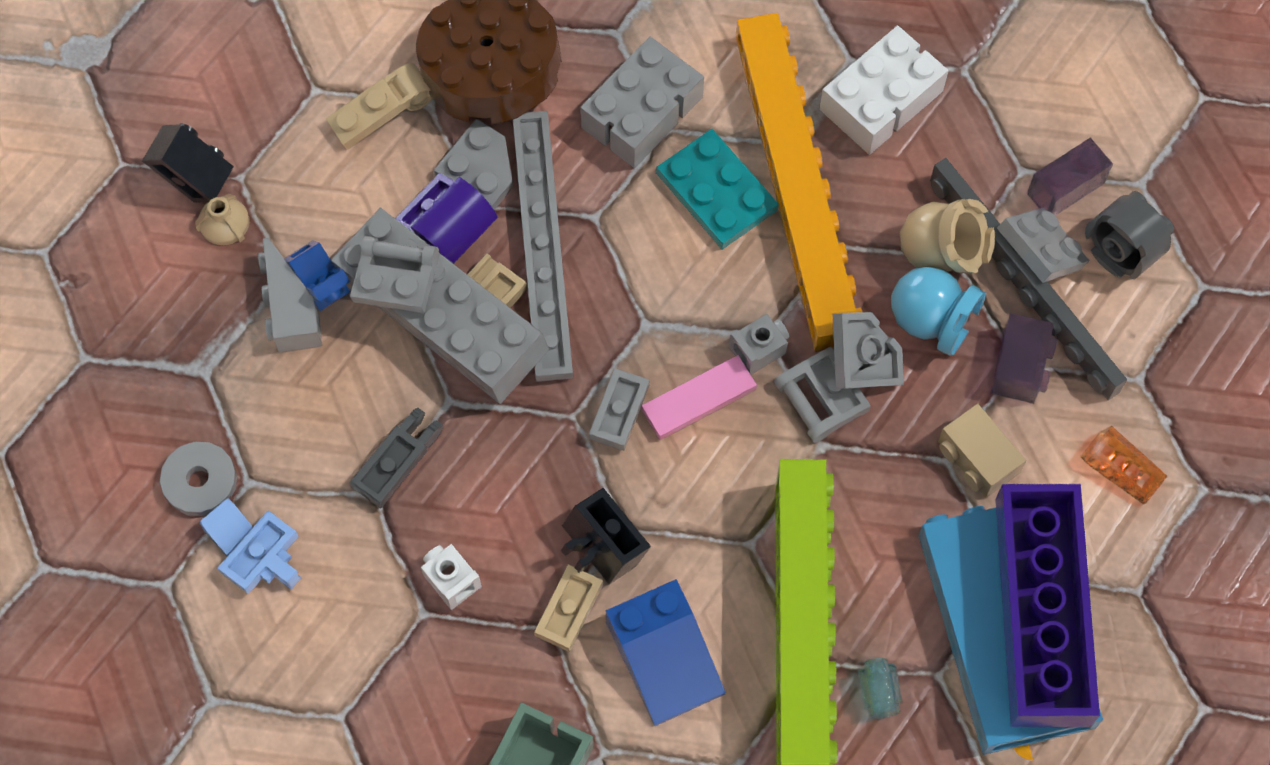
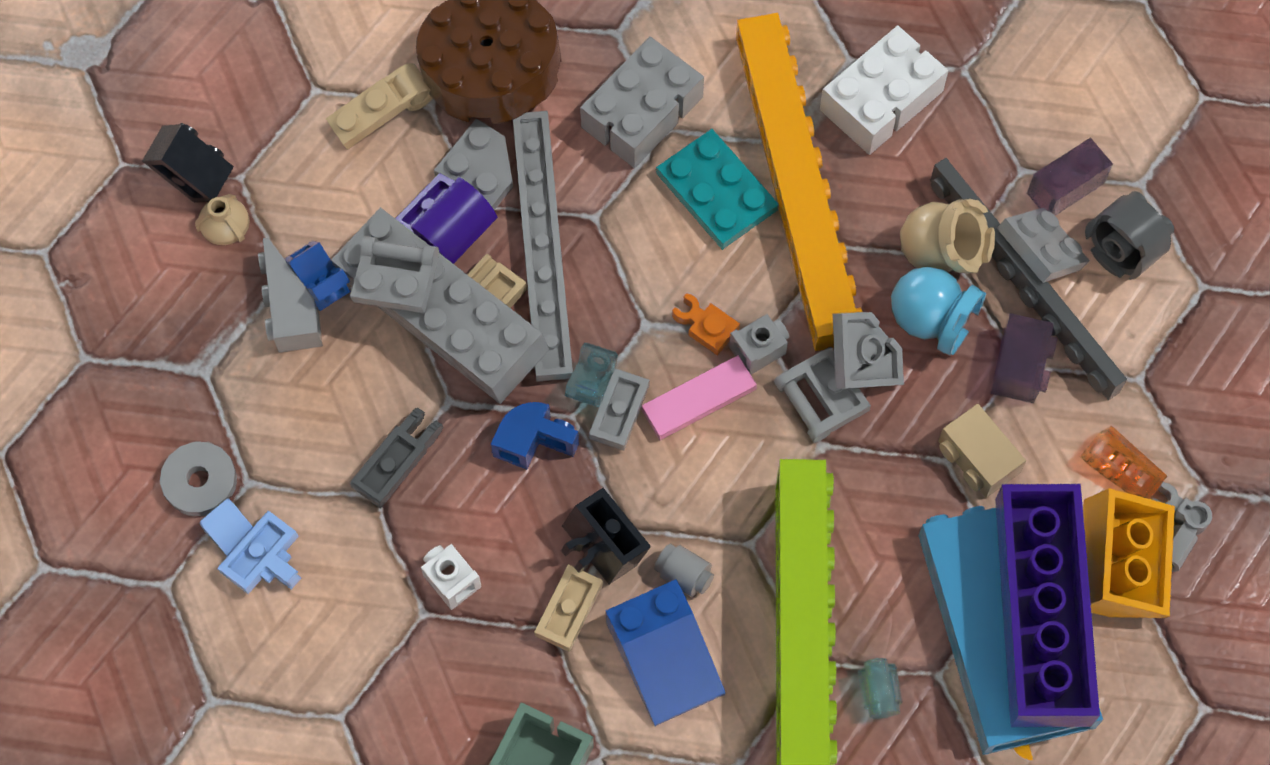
(528, 427): none -> blue brick
(591, 374): none -> clear light blue bracket
(685, 566): none -> light grey brick
(709, 326): none -> orange plate
(1129, 554): none -> light orange slope
(1192, 521): none -> light grey bar

